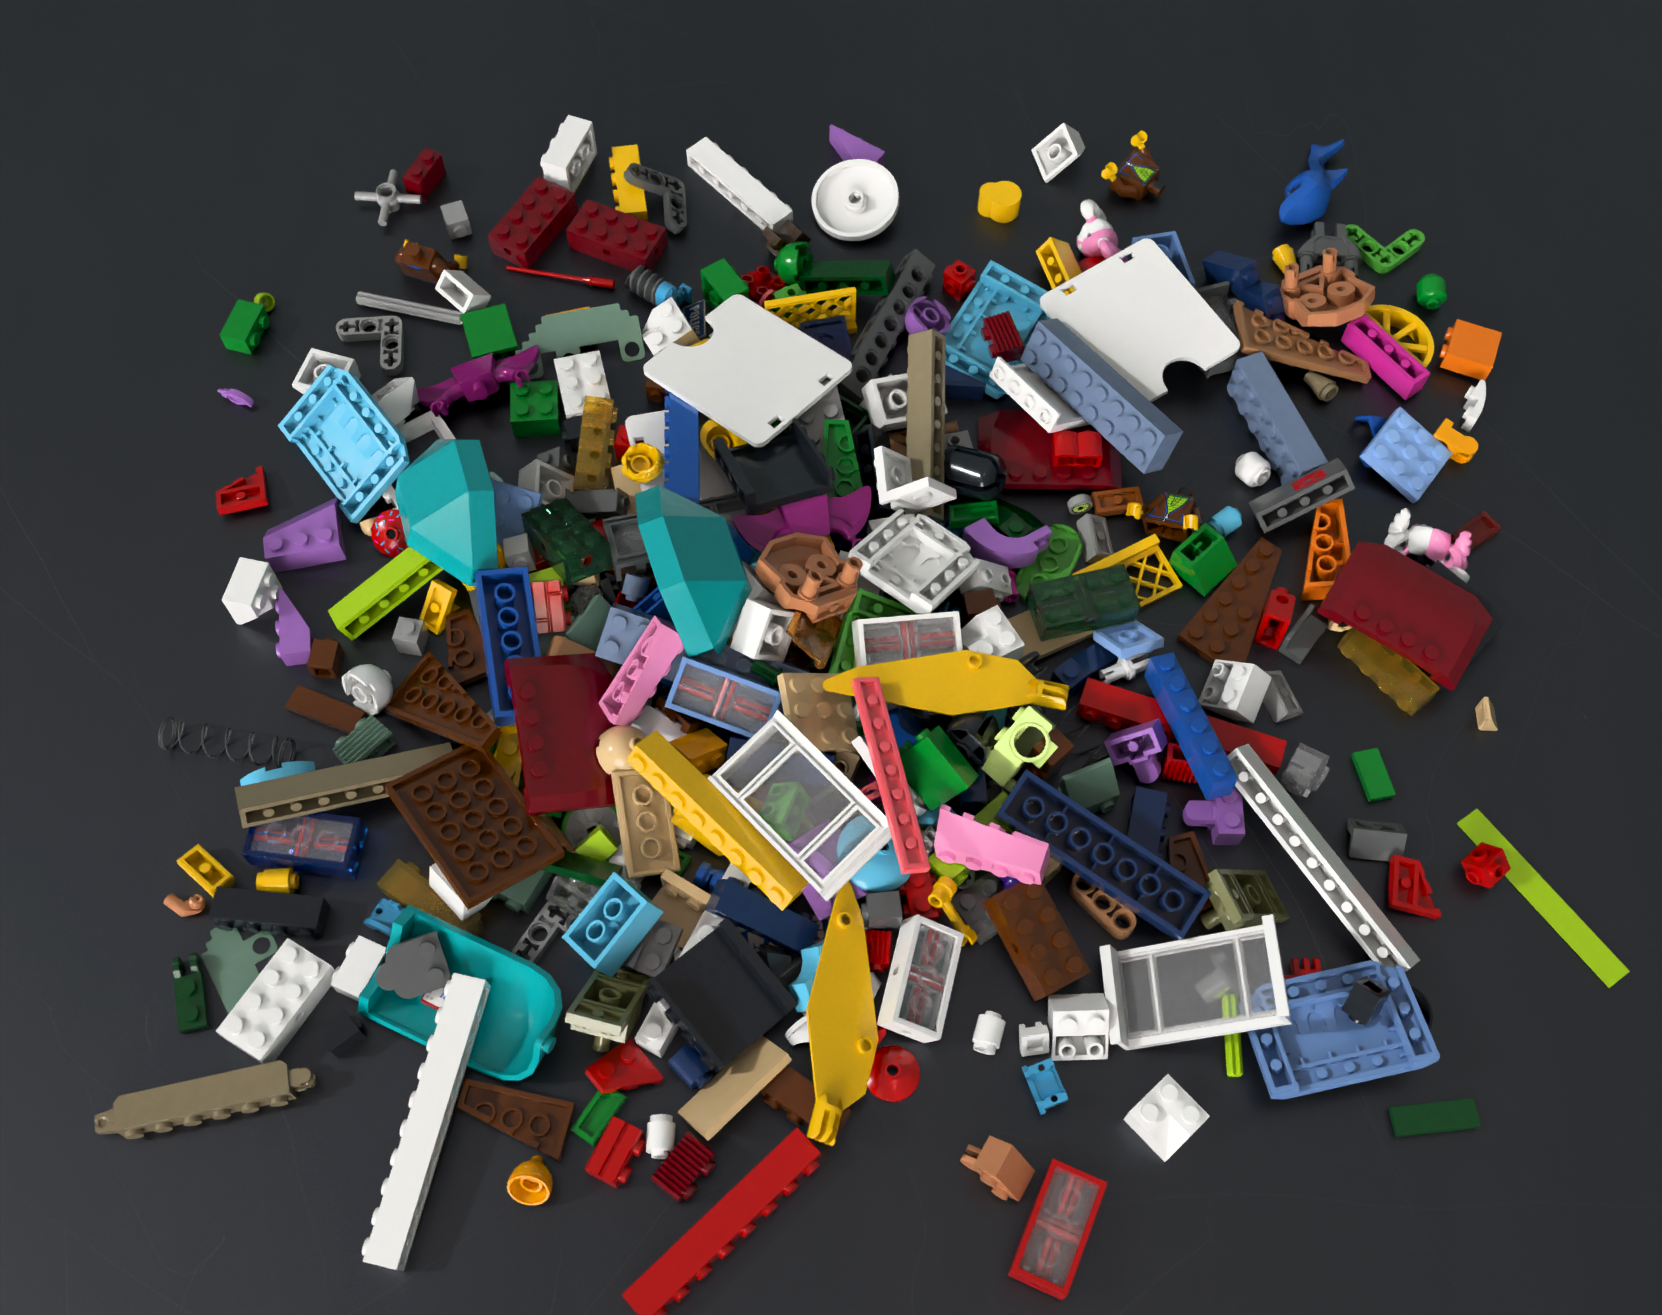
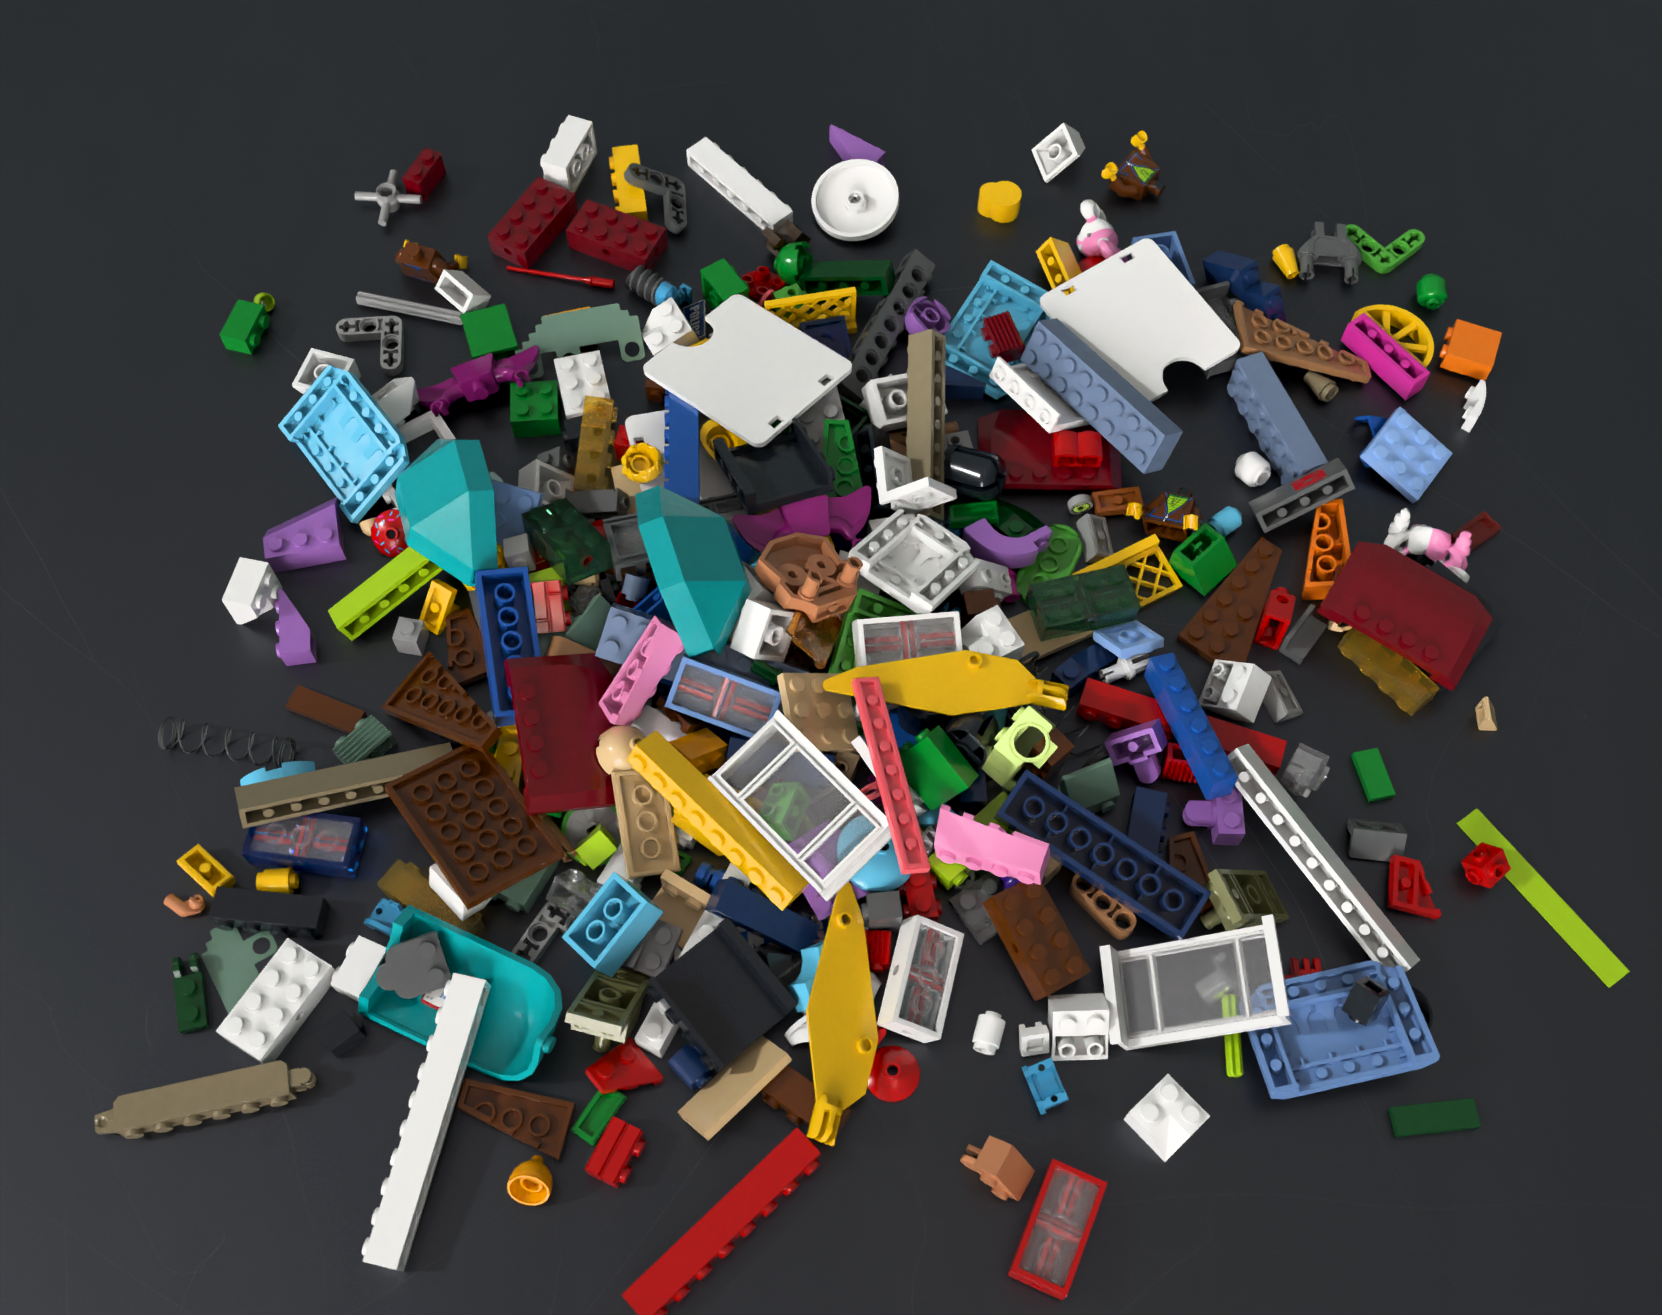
(236, 396): medium lavender piece -> none
(243, 494): red wing -> none
(325, 658): reddish brown brick -> none
(369, 687): white cylinder -> none
(456, 219): light grey brick -> none
(584, 868): dark green tile -> none
(660, 1136): white brick -> none
(684, 1168): dark red brick -> none
(941, 897): yellow brick -> none
(958, 280): red brick -> none
(1315, 188): blue piece -> none
(1325, 293): nougat brick -> none
(1456, 442): light orange leg -> none

